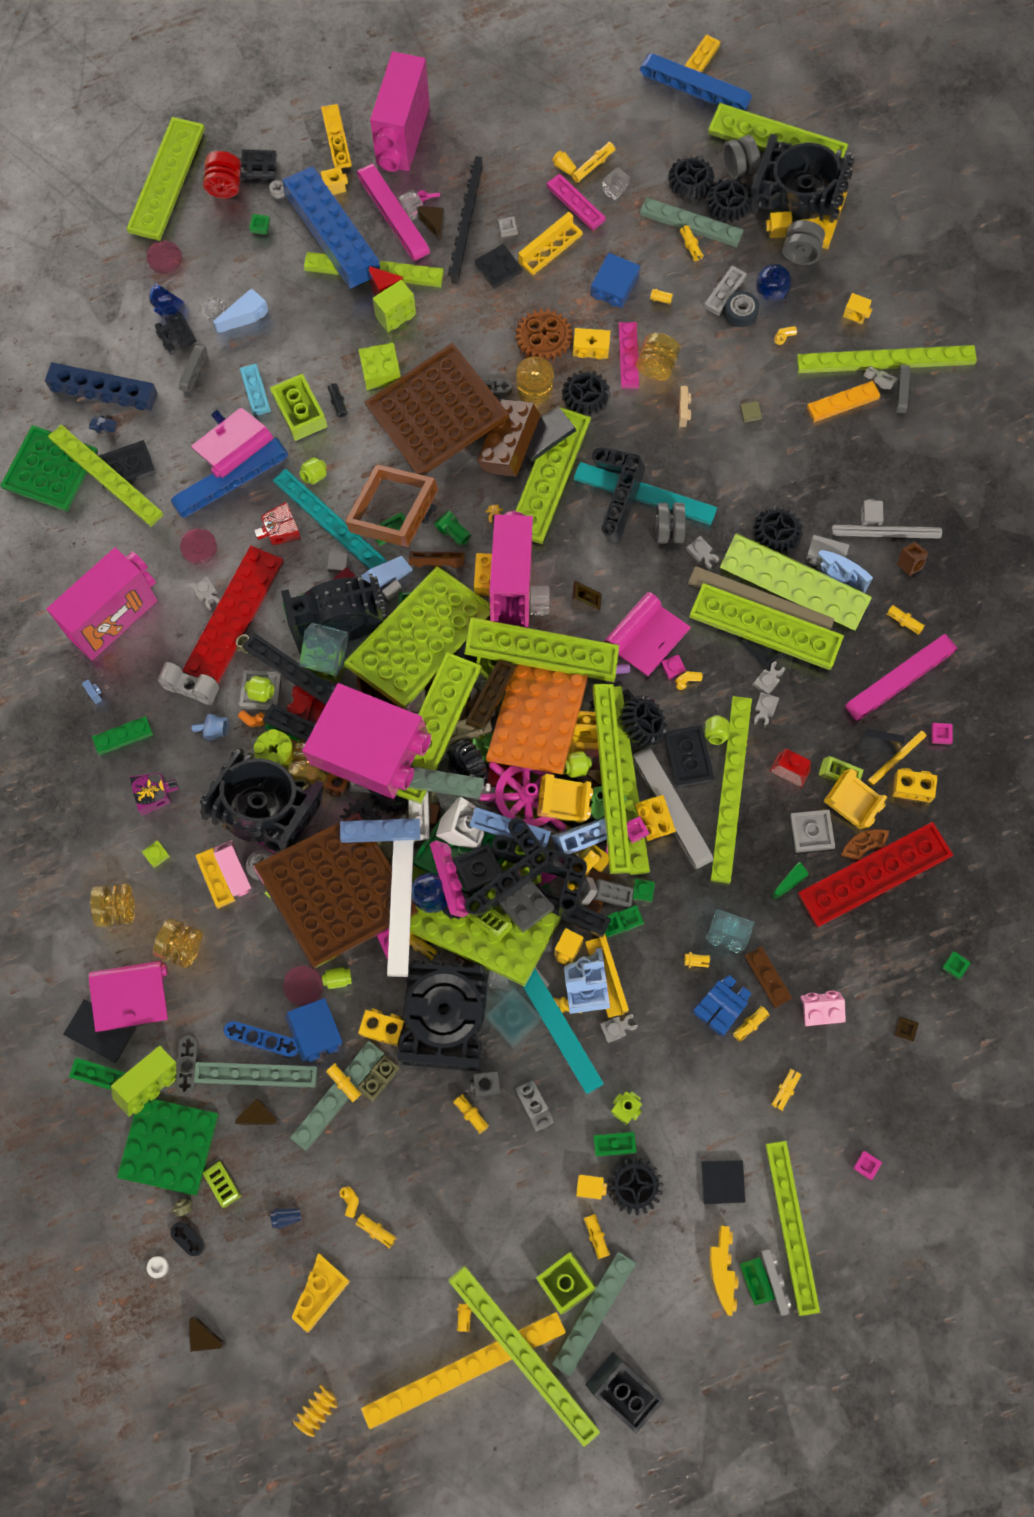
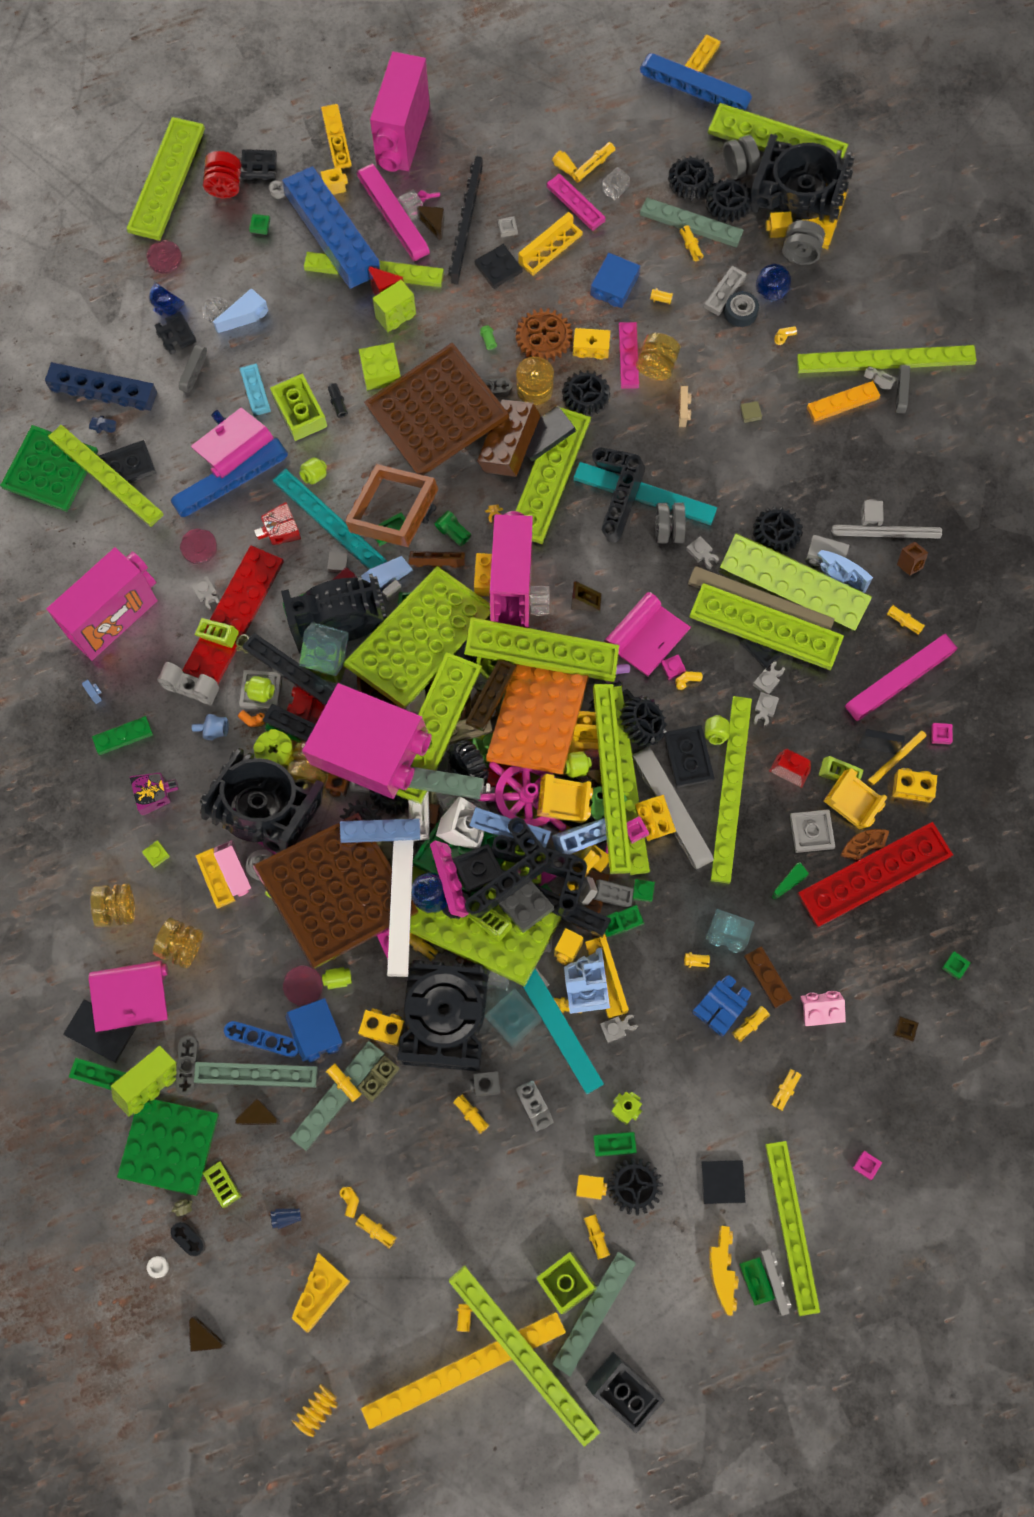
(227, 637): none -> lime slope
(487, 334): none -> bright green pin
(858, 308): yellow brick -> none

